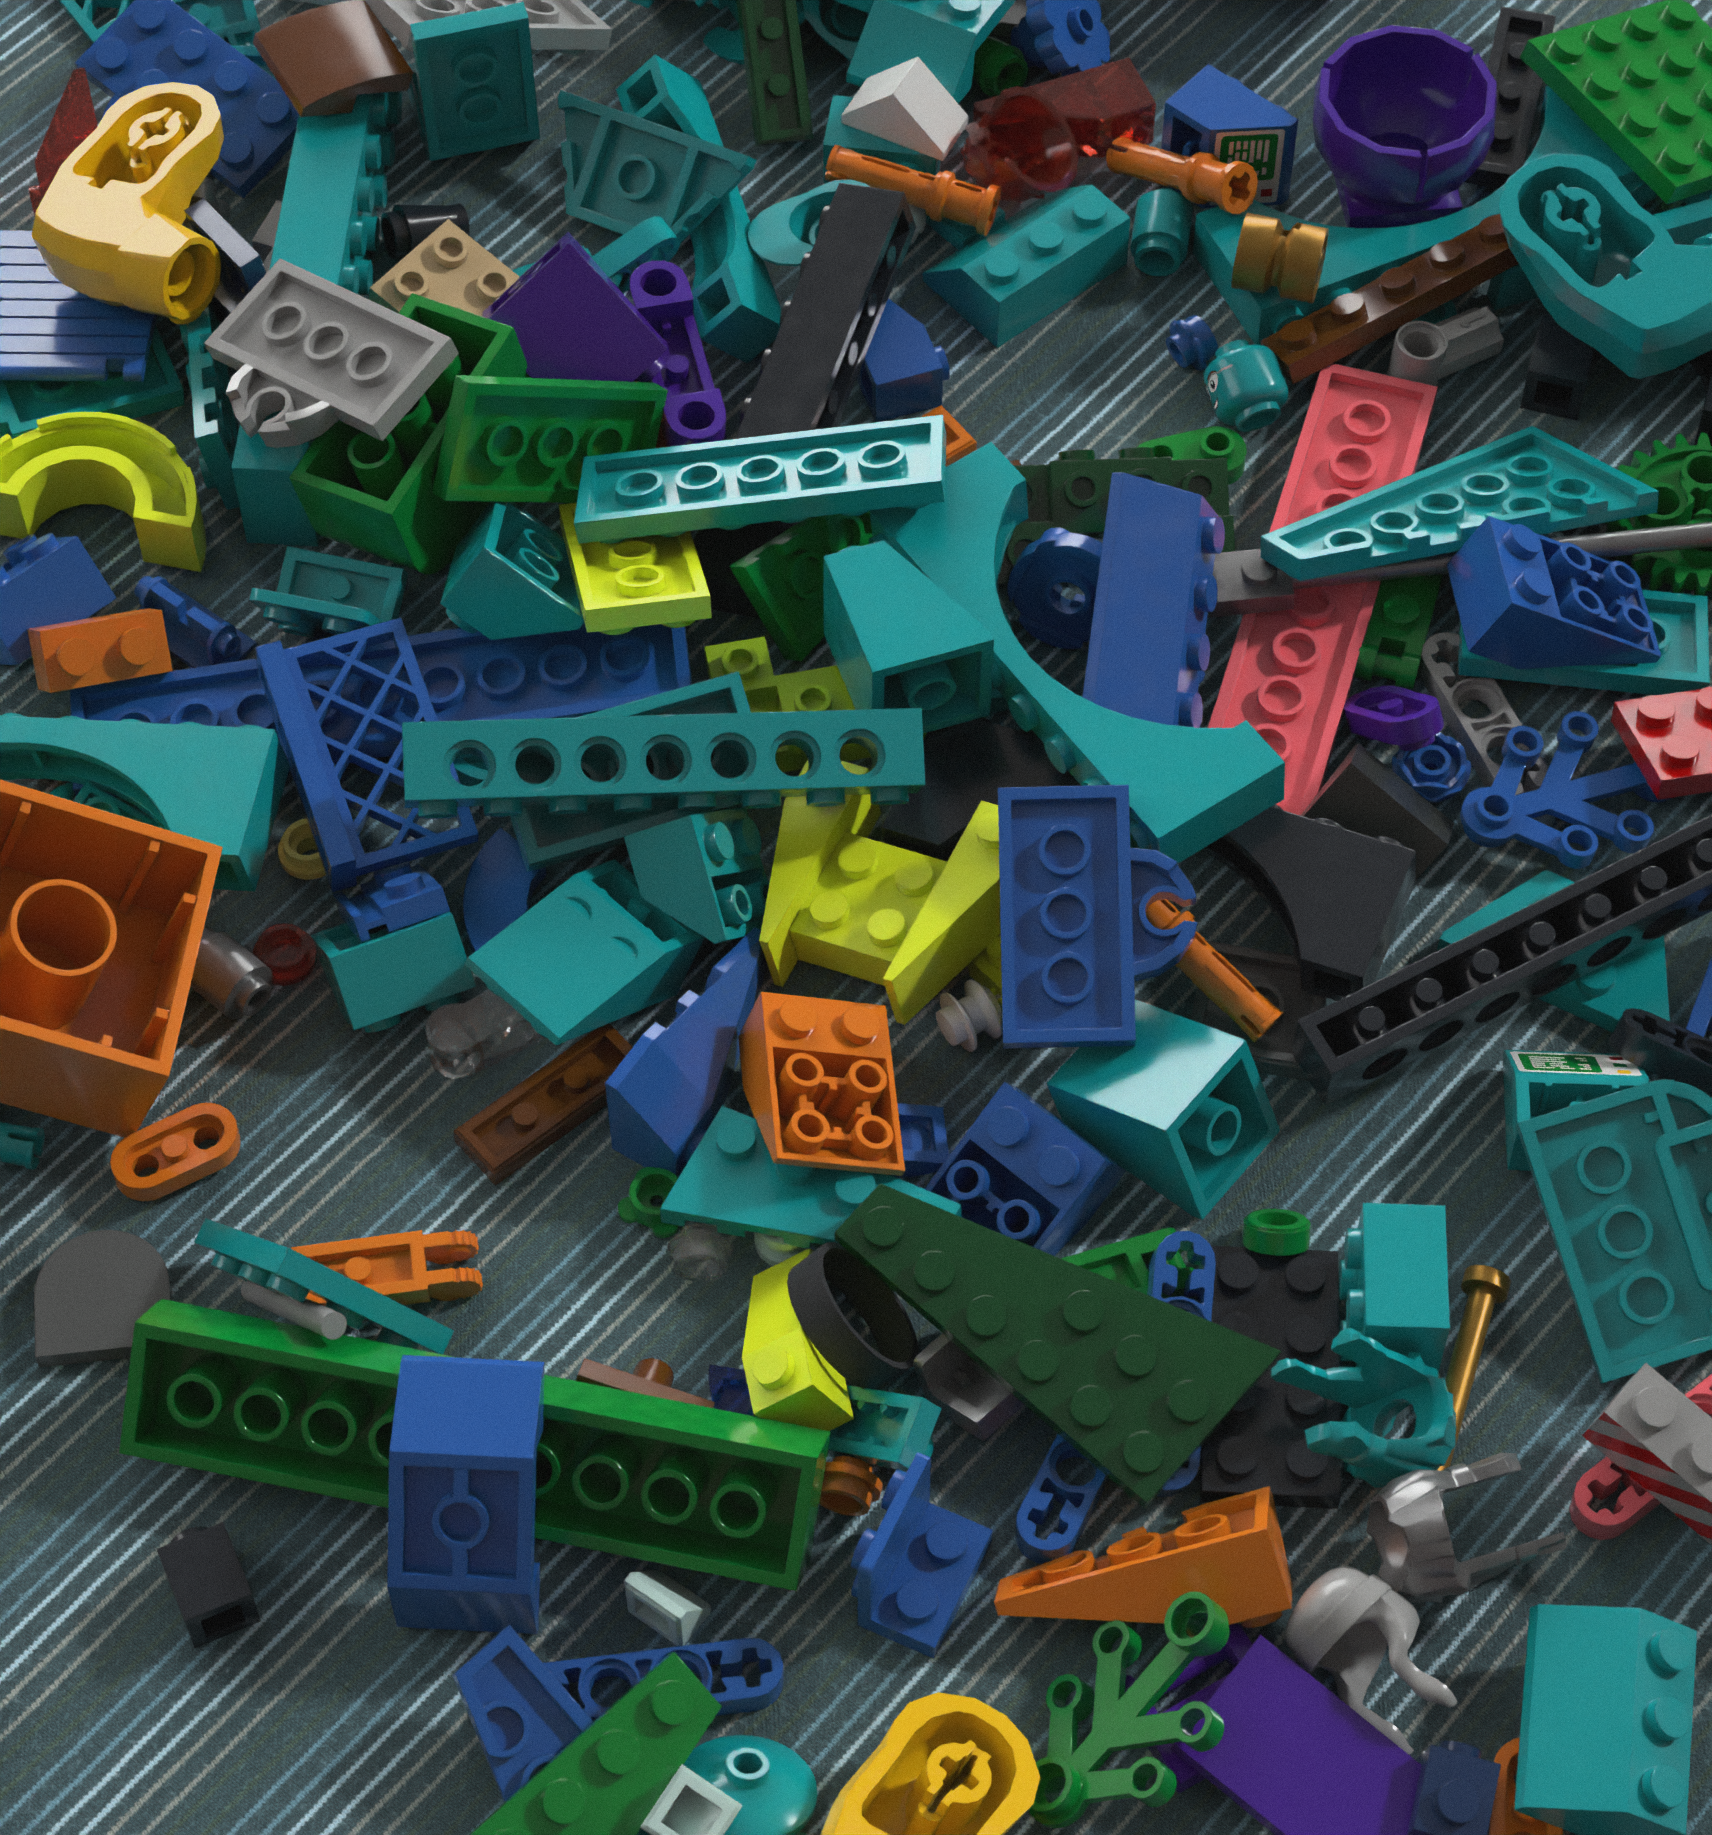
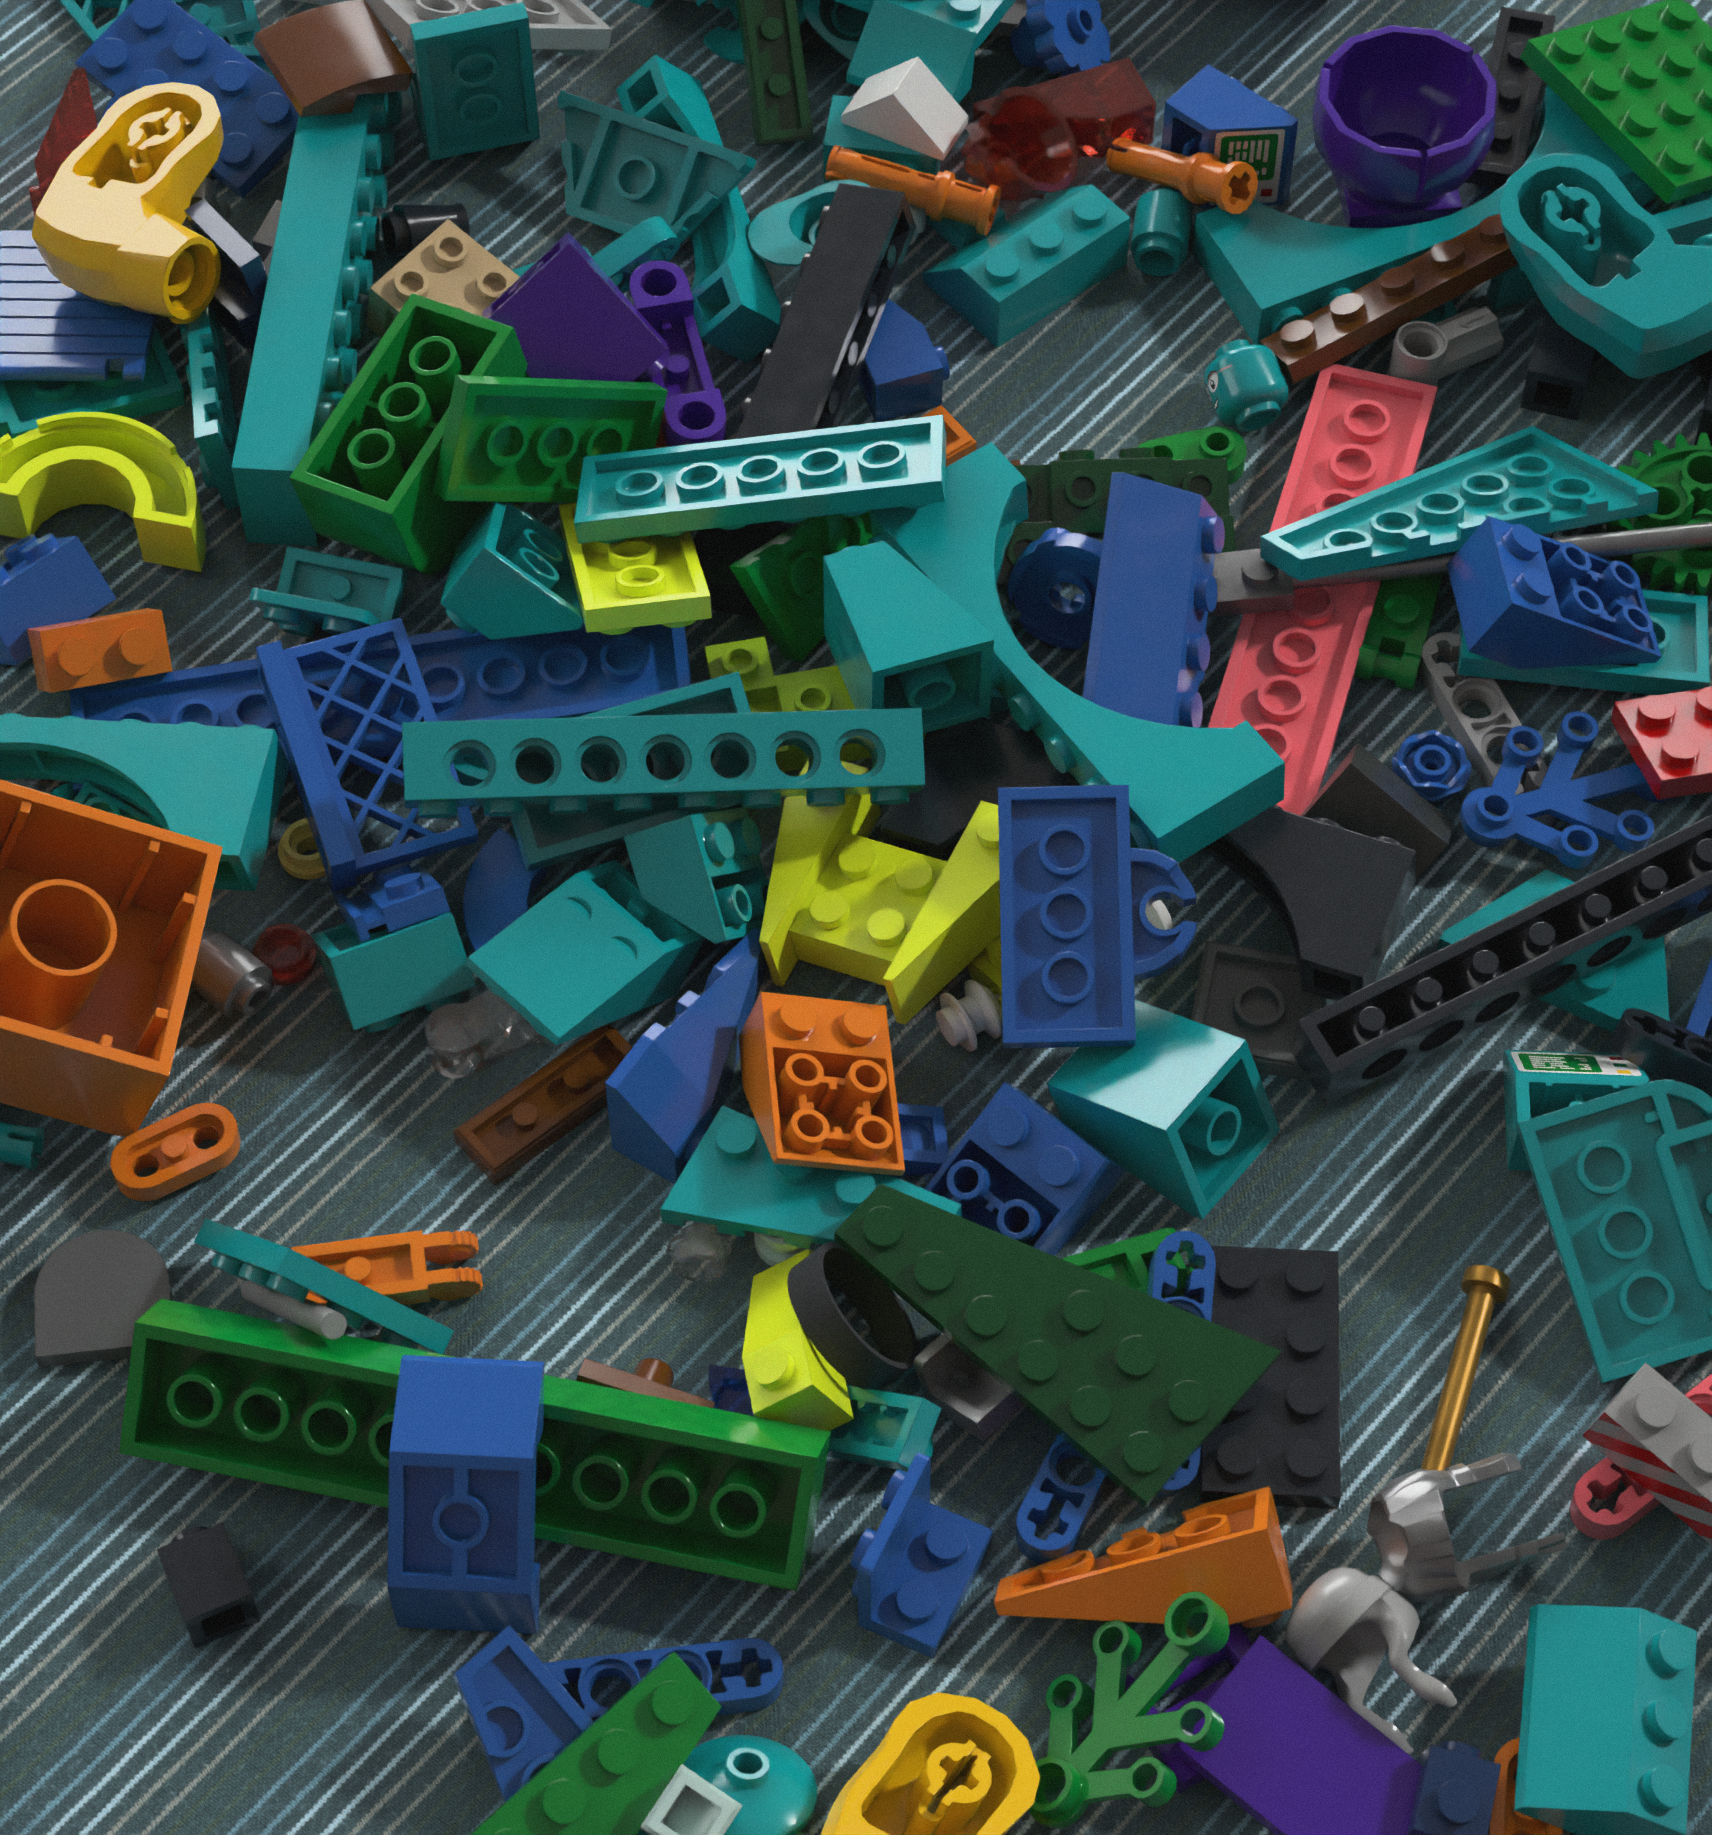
(191, 629): blue hinge -> none
(322, 359): light grey plate -> none
(648, 1185): green plate -> none
(665, 1605): light aqua slope -> none
(849, 1486): orange plate -> none
(998, 66): green cone -> none
(1191, 342): blue plate -> none
(1217, 976): orange pin -> none
(1276, 1232): green tile -> none
(1279, 258): pearl gold wheel -> none
(1374, 1399): teal piece -> none
(1394, 716): dark purple plate -> none
(1398, 1279): teal brick -> none

